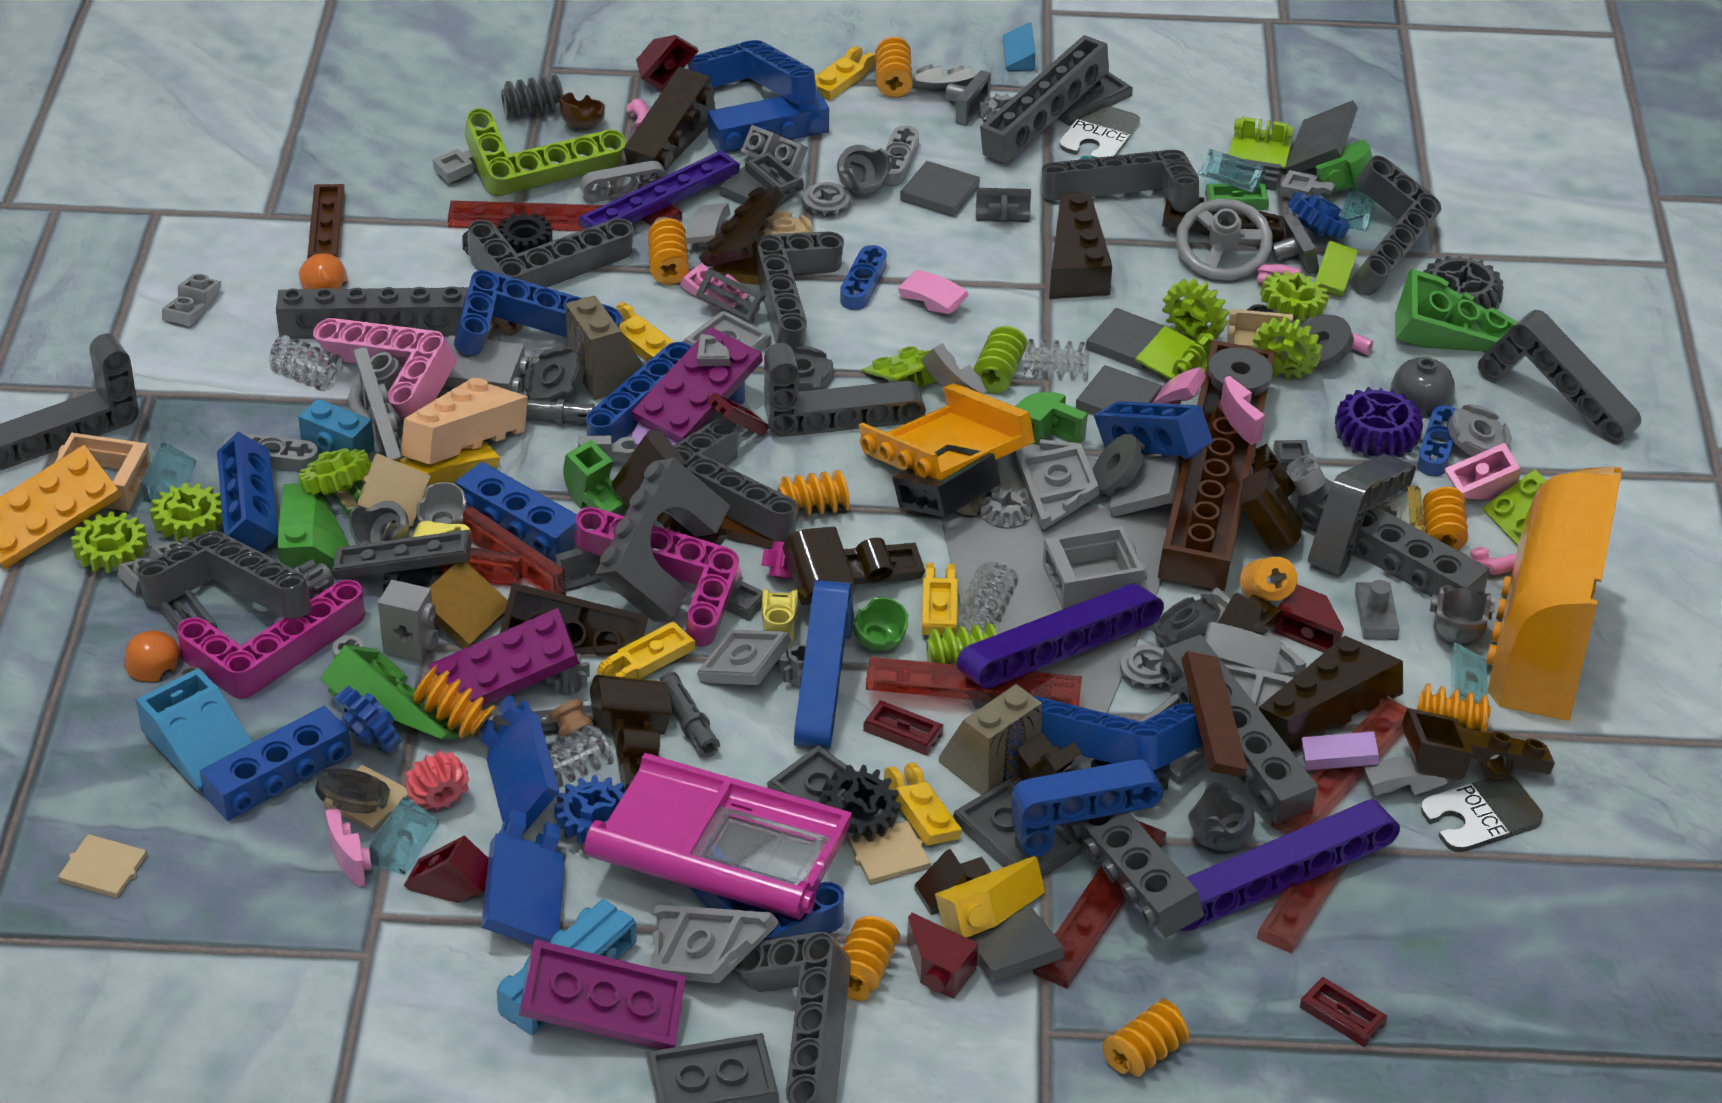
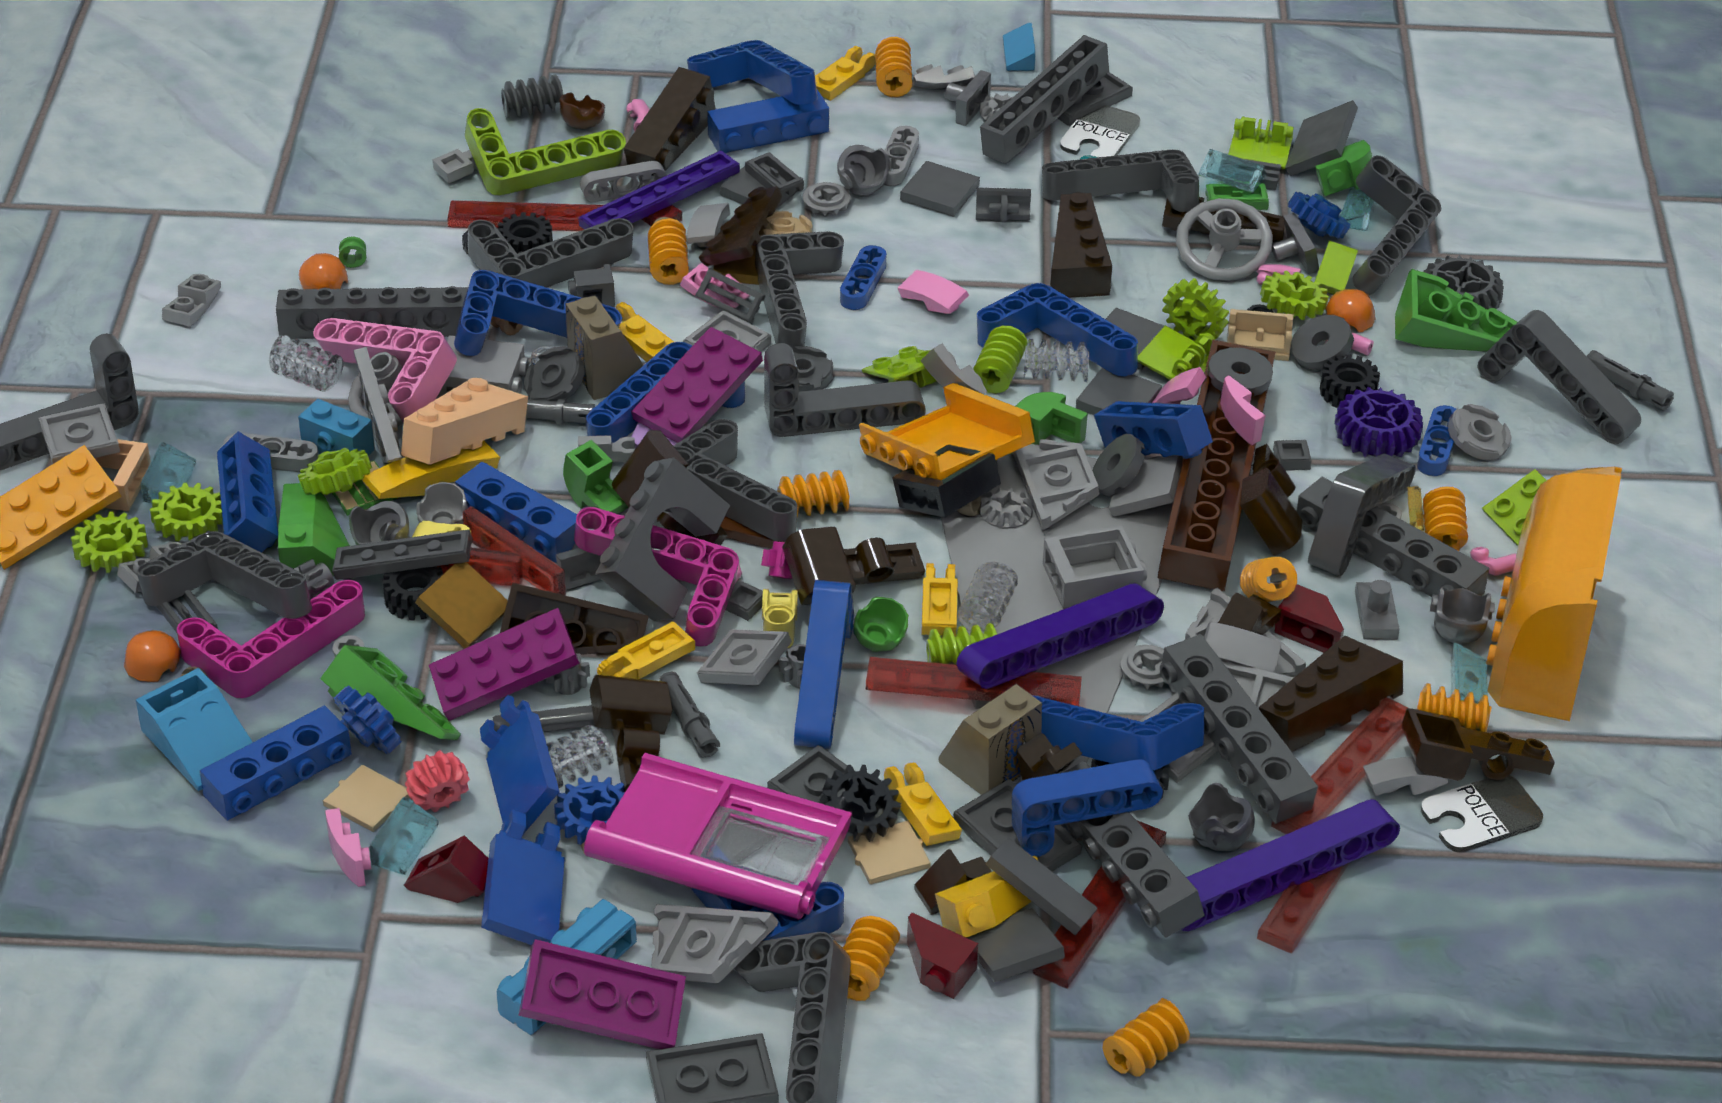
(79, 427): none -> light grey tile
(102, 866): tan piece -> none
(326, 219): reddish brown tile -> none
(352, 790): clear smoke tile -> none
(356, 244): none -> bright green bush
(393, 482): tan piece -> none
(407, 621): light grey brick -> none
(452, 703): light orange piece -> none
(570, 717): medium nougat wheel -> none
(594, 282): none -> dark grey brick
(663, 58): dark red slope -> none
(712, 352): light grey tile -> none
(738, 414): dark red tile -> none
(787, 151): light grey slope -> none
(900, 731): dark red tile -> none
(1041, 886): none -> dark grey tile
(1065, 321): none -> blue beam
(1187, 619): dark grey tile -> none
(1214, 714): reddish brown tile -> none
(1294, 347): lime gear -> none
(1306, 184): light grey plate -> none
(1306, 474): light grey beam -> none
(1339, 1014): dark red tile -> none
(1340, 750): lavender tile -> none
(1346, 376): none -> black tyre
(1354, 307): none -> orange hair
(1425, 382): dark grey cylinder -> none
(1485, 474): bright pink slope -> none
(1639, 385): none -> dark grey pin

